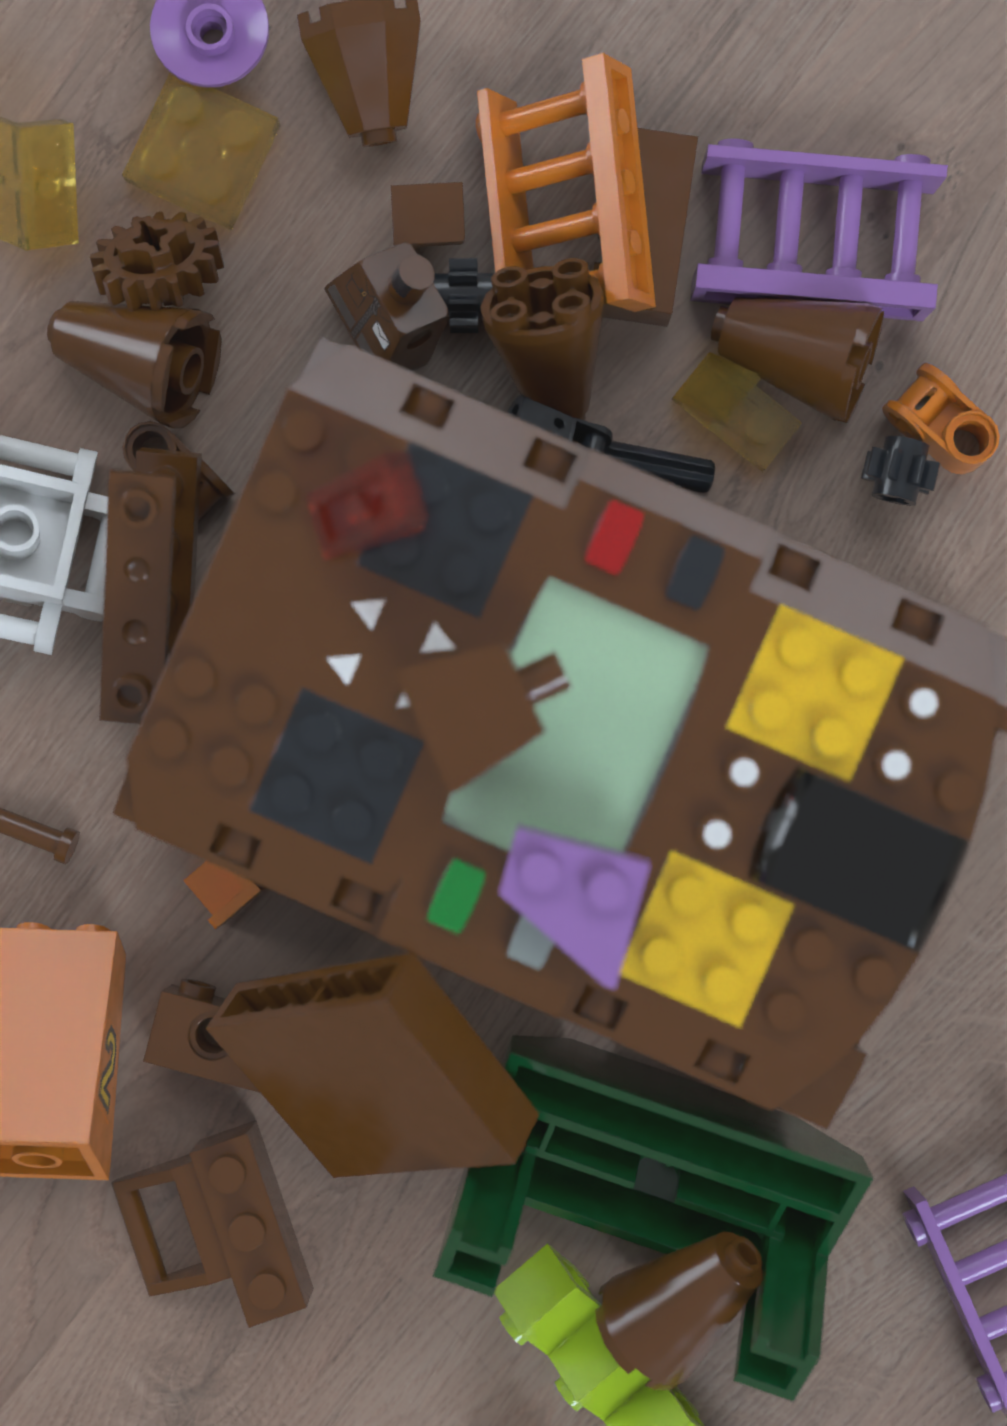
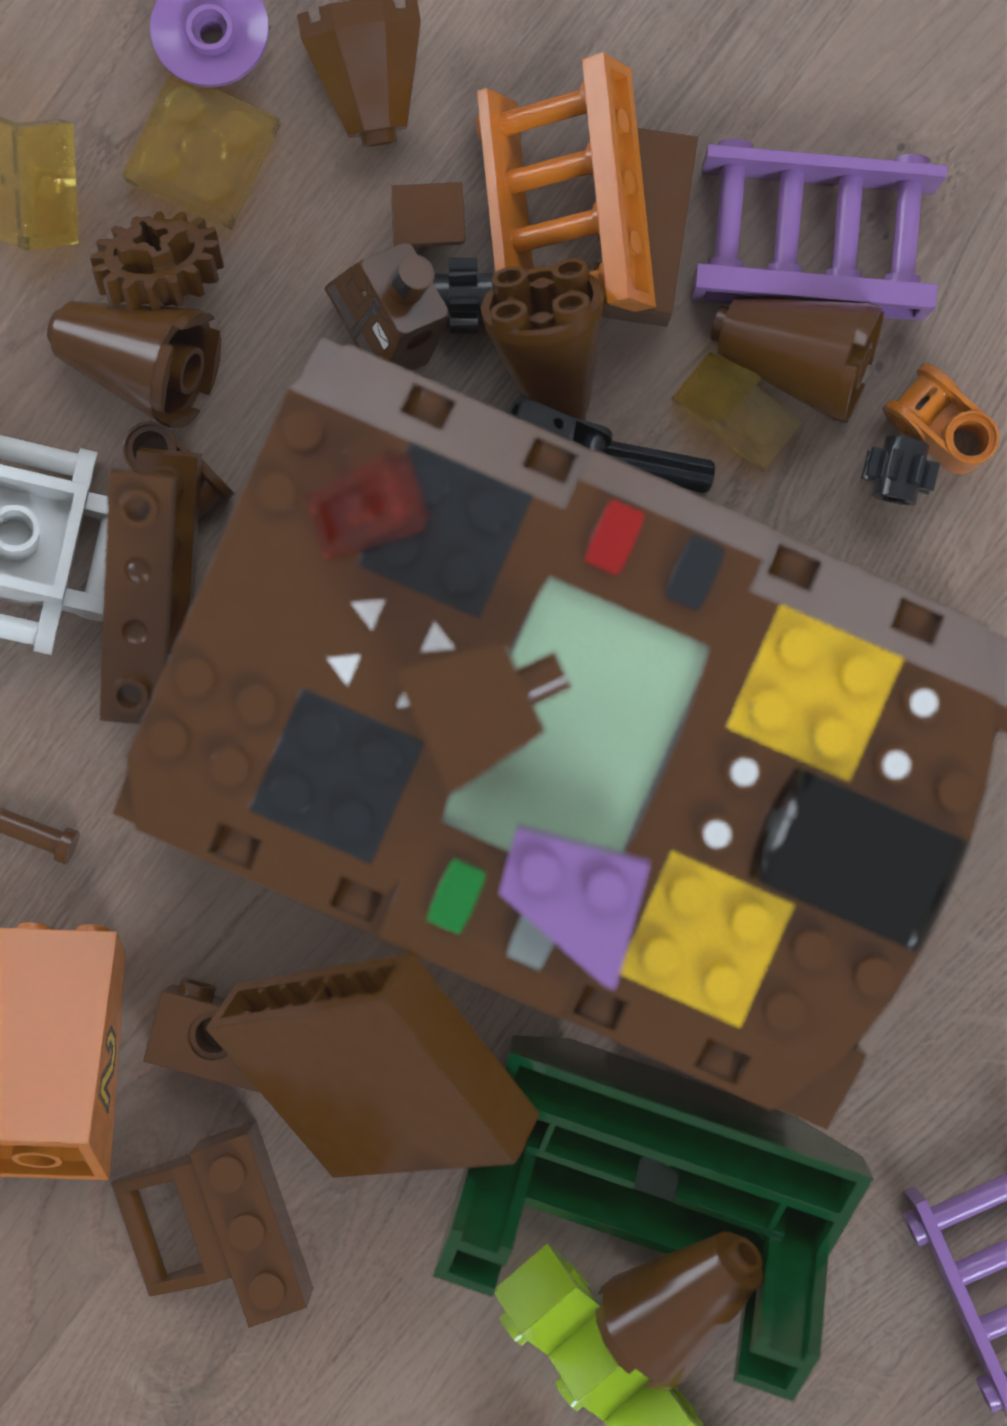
(222, 891): orange panel -> none

